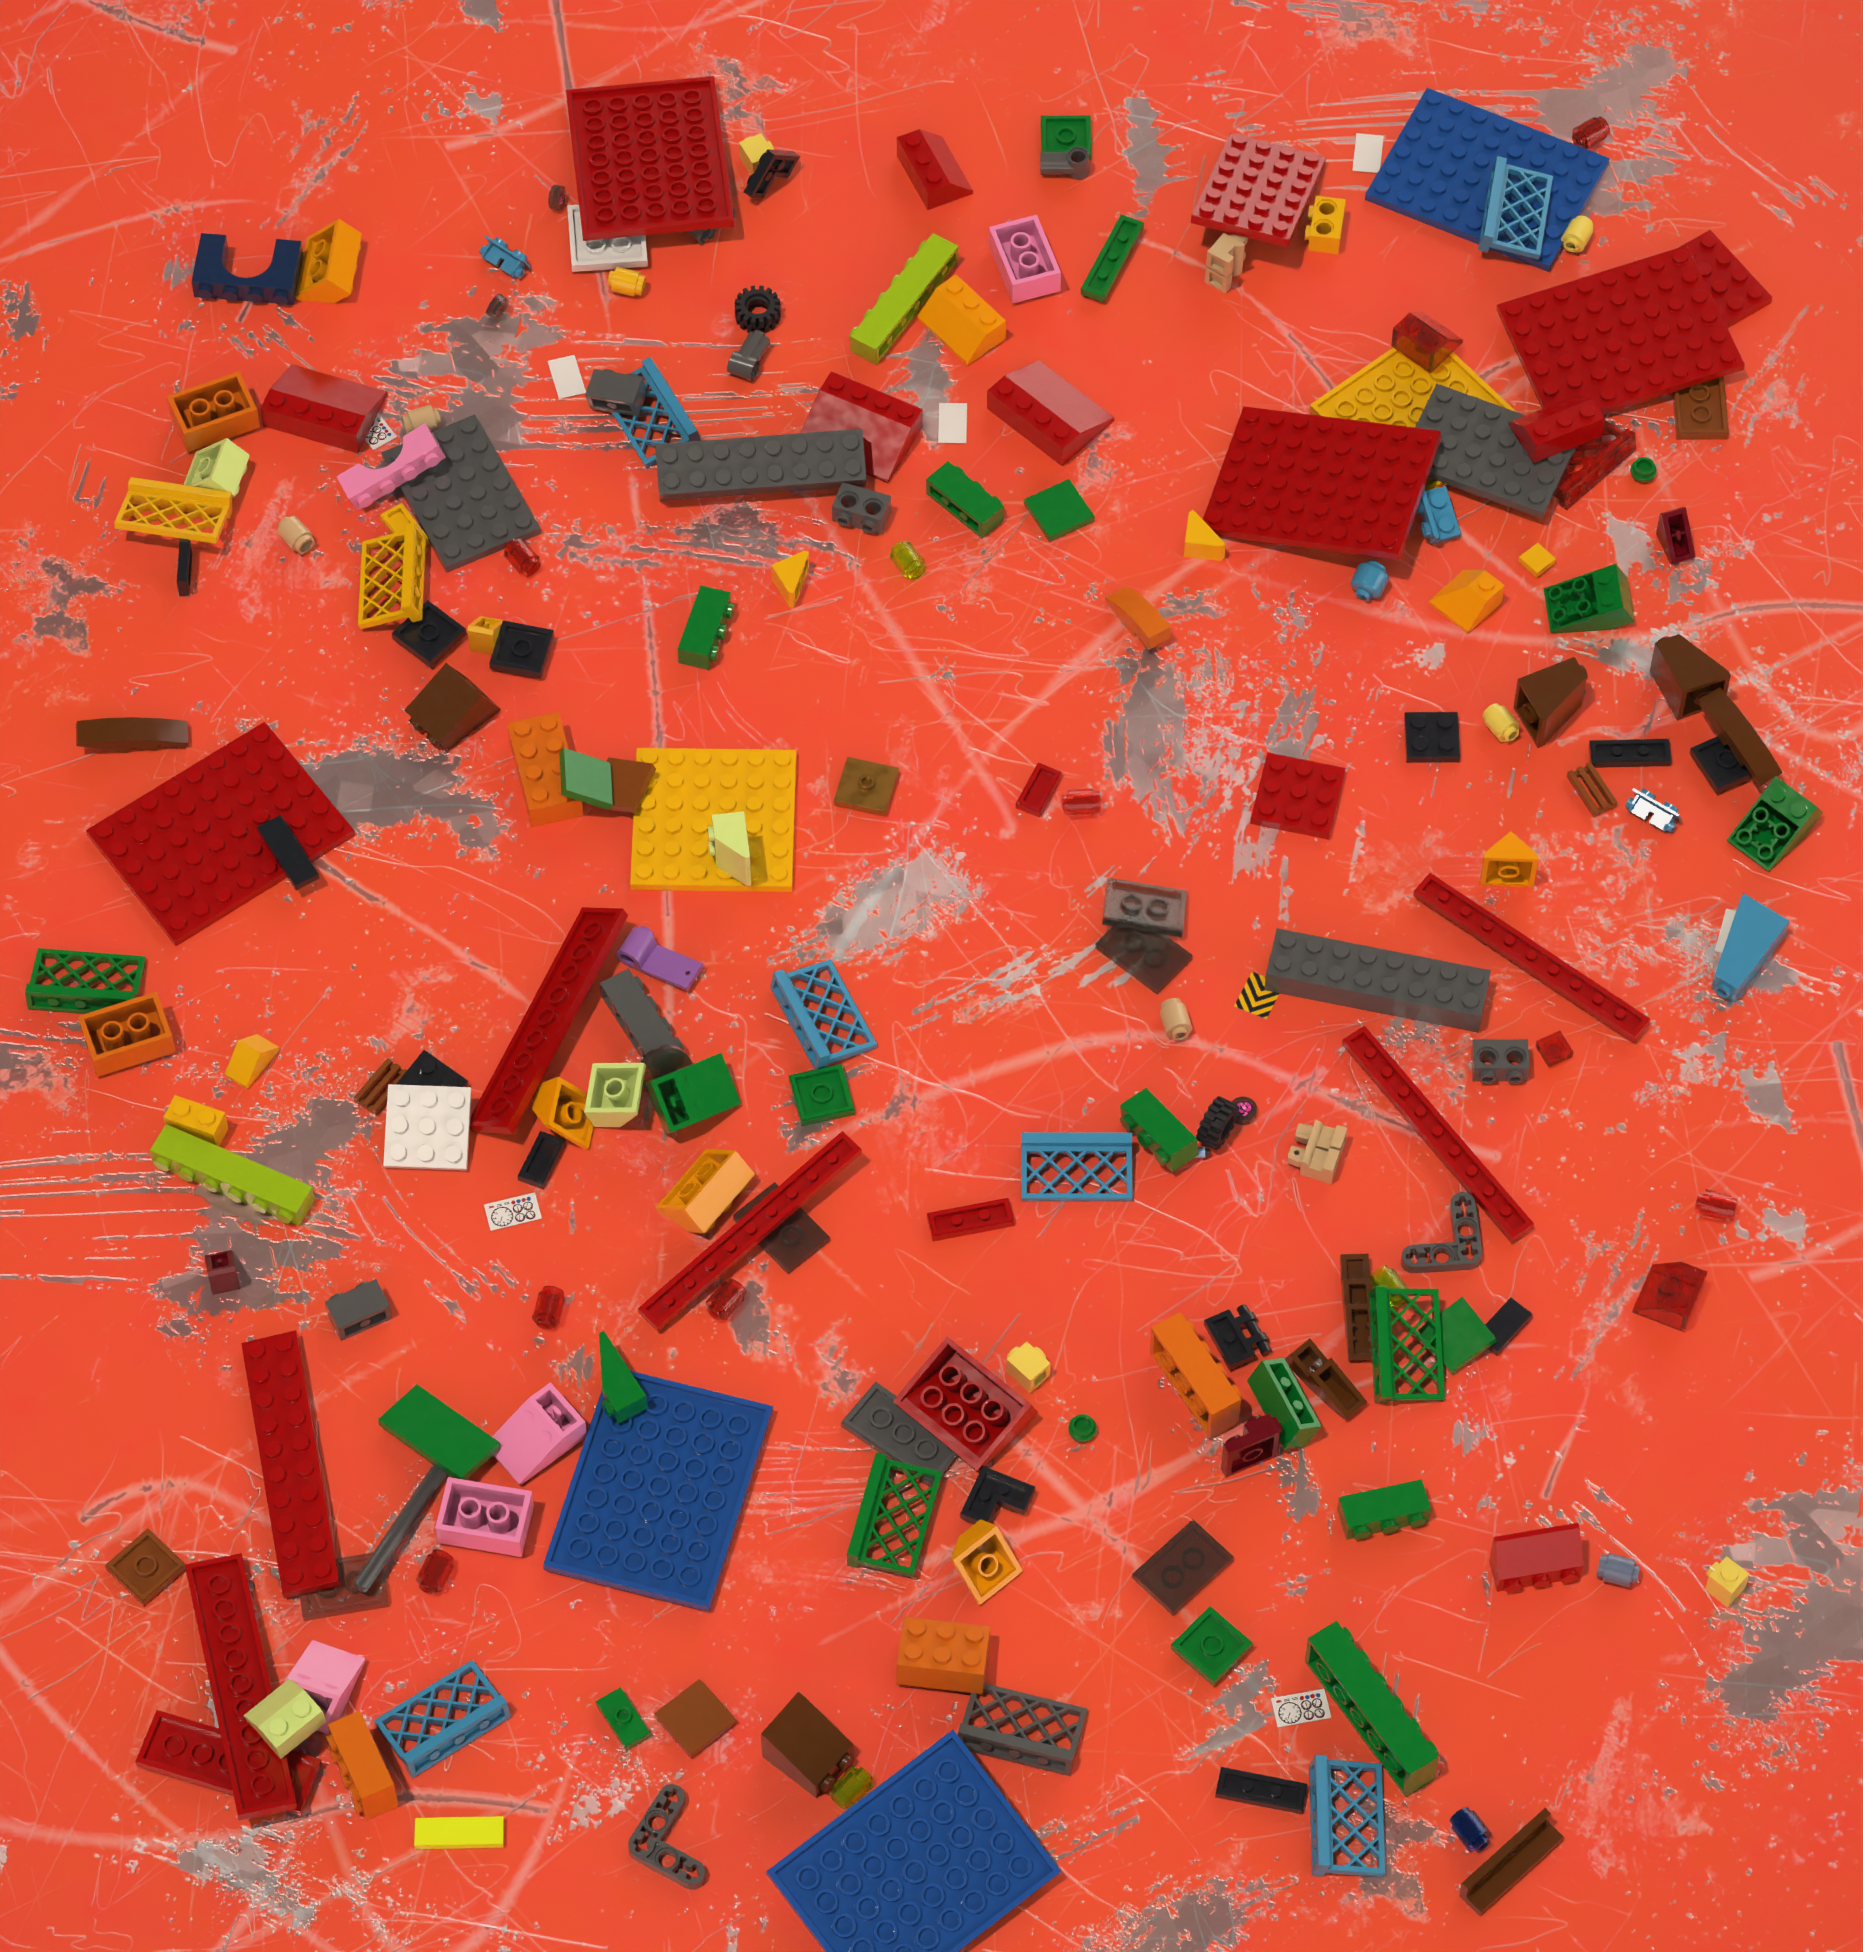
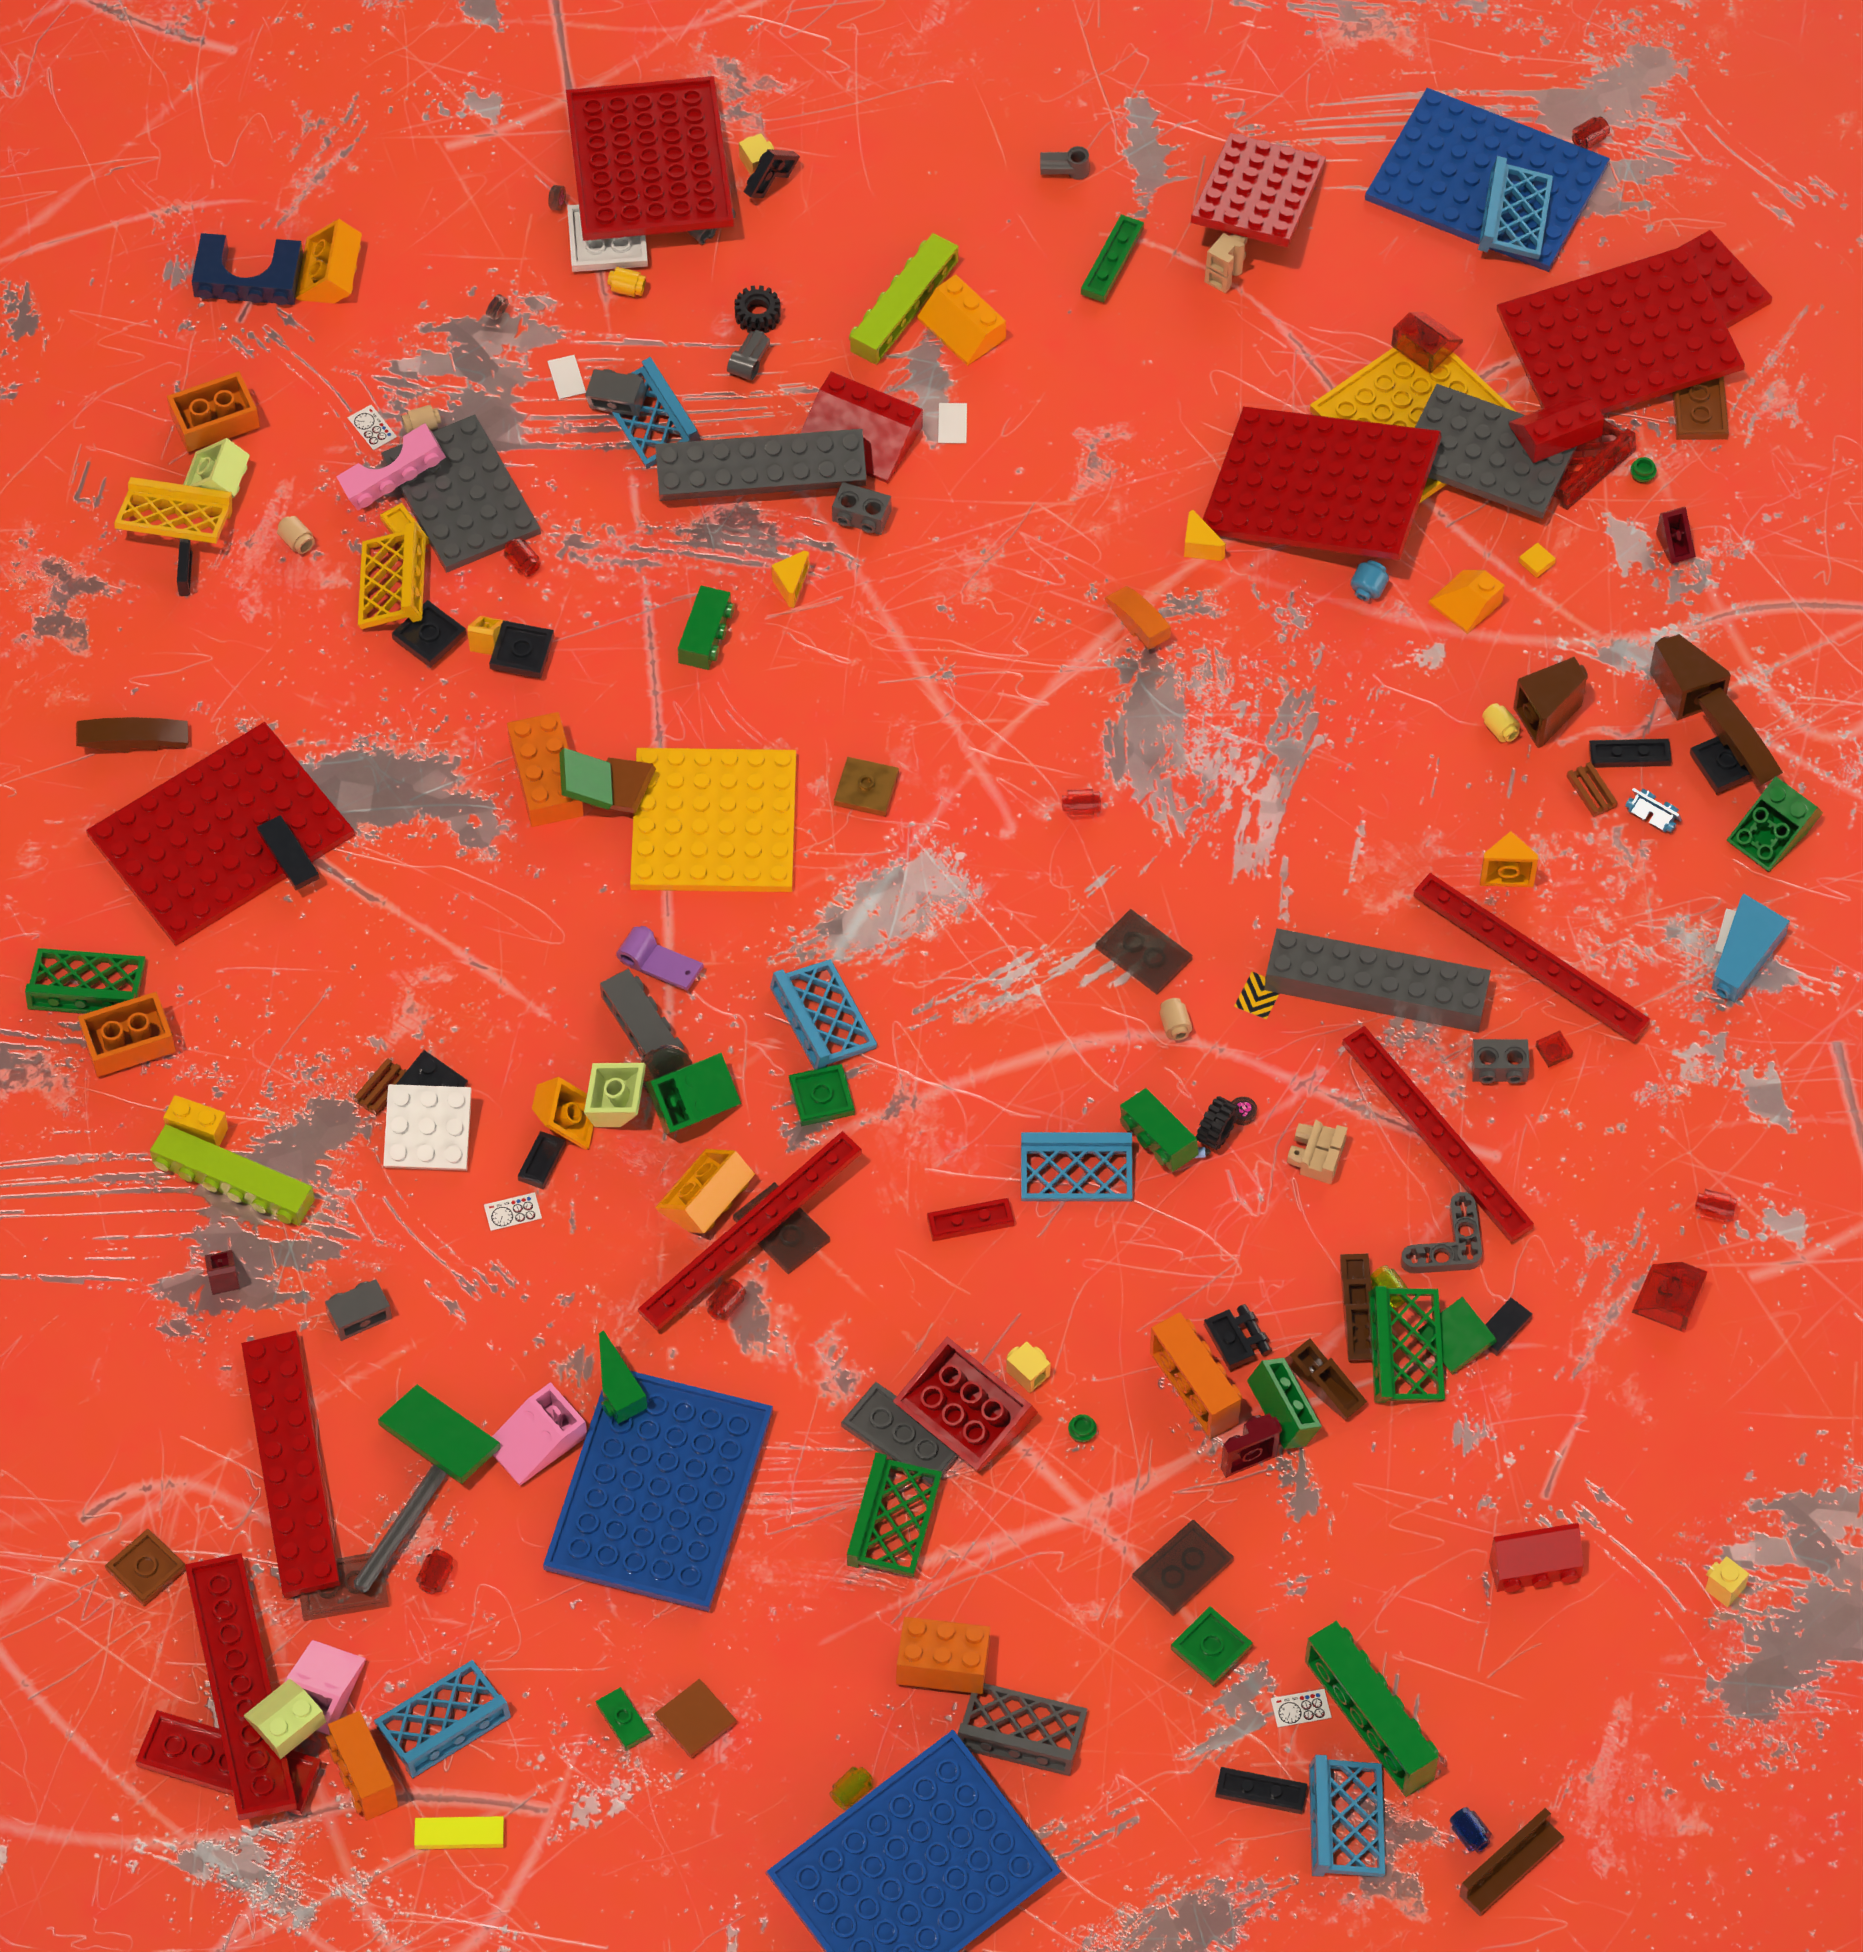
(250, 1059): yellow slope -> none
(322, 408): red slope -> none
(450, 707): reddish brown slope -> none
(484, 1517): bright pink brick -> none
(513, 261): dark azure hinge -> none
(547, 1020): red plate -> none
(548, 1307): clear red brick -> none
(658, 1848): dark grey beam -> none
(730, 845): yellowish green slope -> none
(806, 1746): reddish brown slope -> none
(907, 560): clear neon green brick -> none
(932, 168): red slope -> none
(965, 499): green brick -> none
(984, 1560): light orange slope -> none
(993, 1490): black plate -> none
(1024, 259): bright pink brick -> none
(1038, 790): red tile -> none
(1047, 411): red slope -> none
(1059, 510): green tile -> none
(1065, 132): green tile -> none
(1144, 907): clear smoke tile -> none
(1297, 795): red plate -> none
(1326, 224): yellow brick -> none
(1367, 153): white sticker -> none
(1384, 1510): green brick -> none
(1431, 737): black plate -> none
(1438, 516): dark azure bracket -> none
(1577, 234): light yellow brick -> none
(1590, 602): green slope -> none
(1617, 1569): sand blue brick -> none

